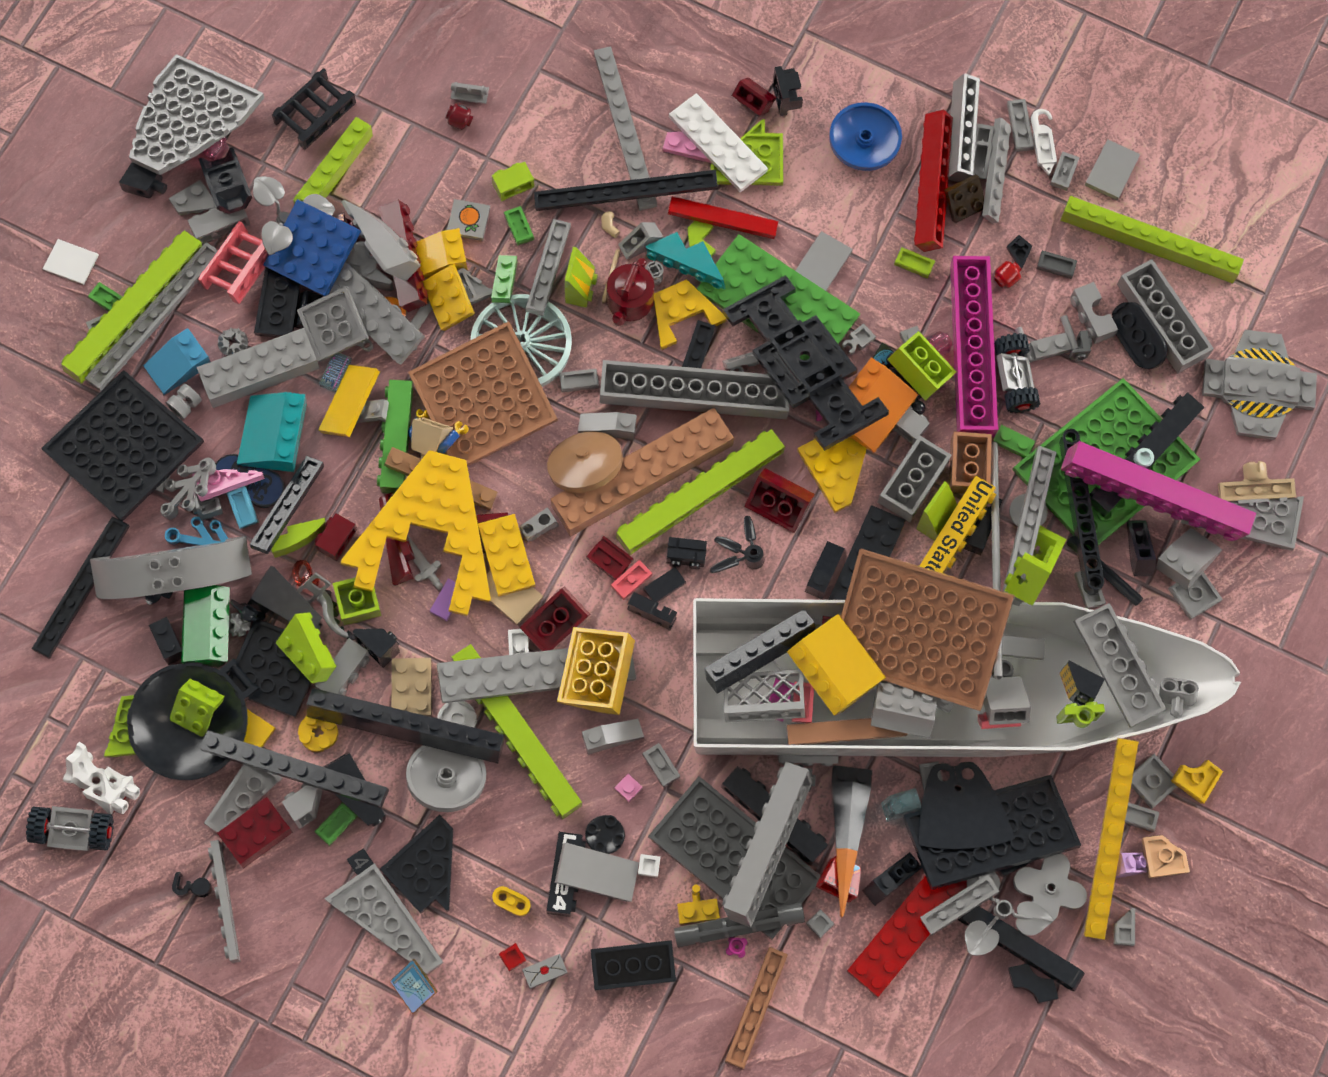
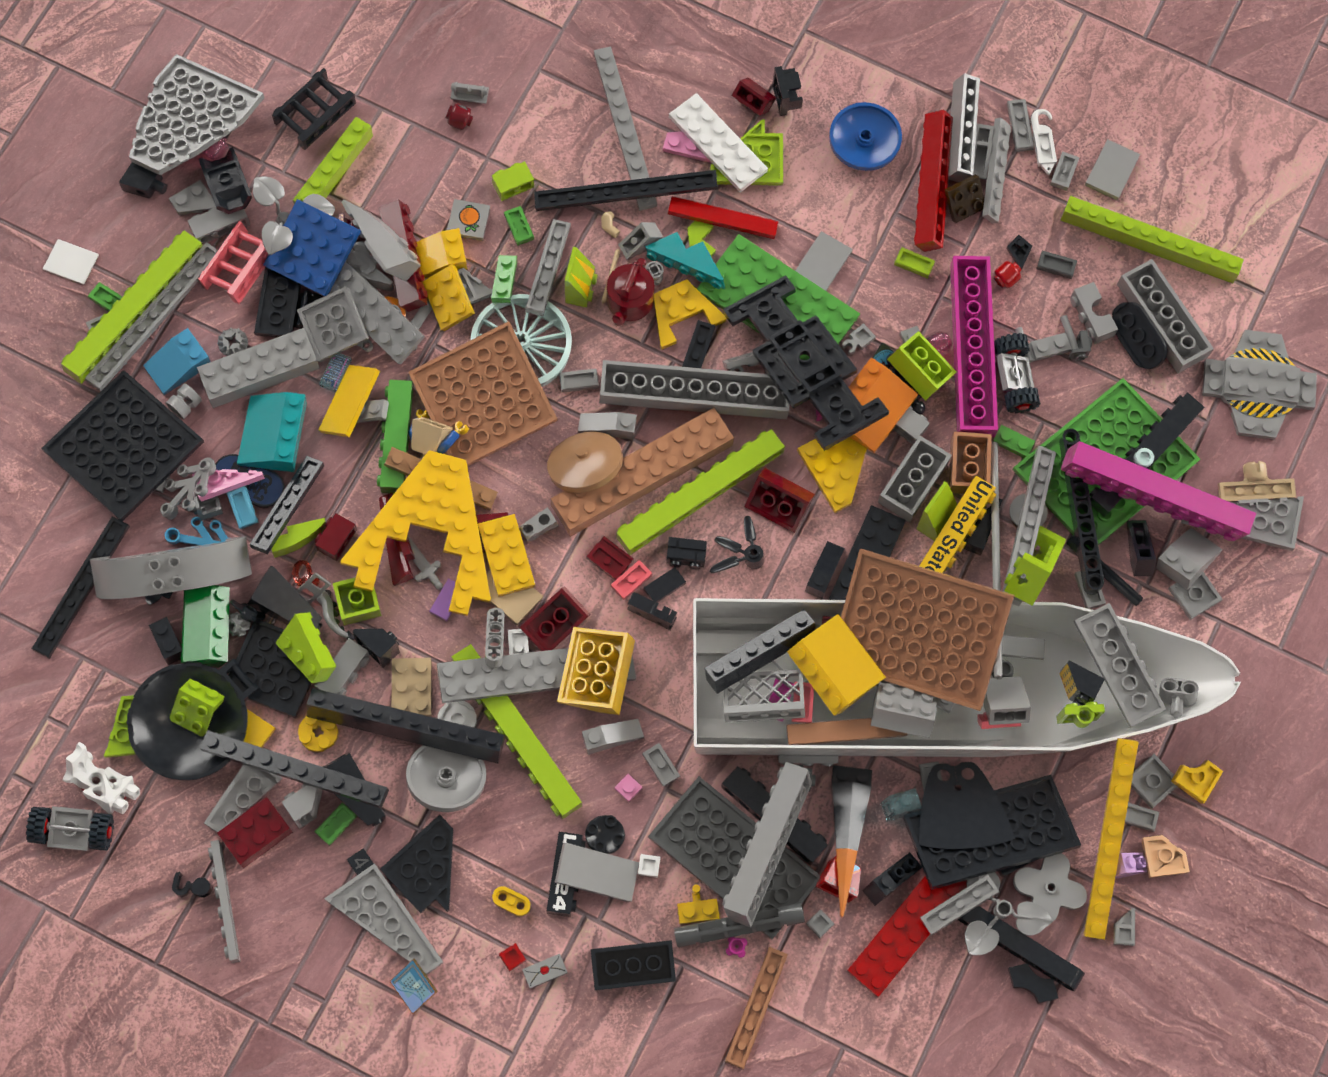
(497, 637): none -> light grey beam

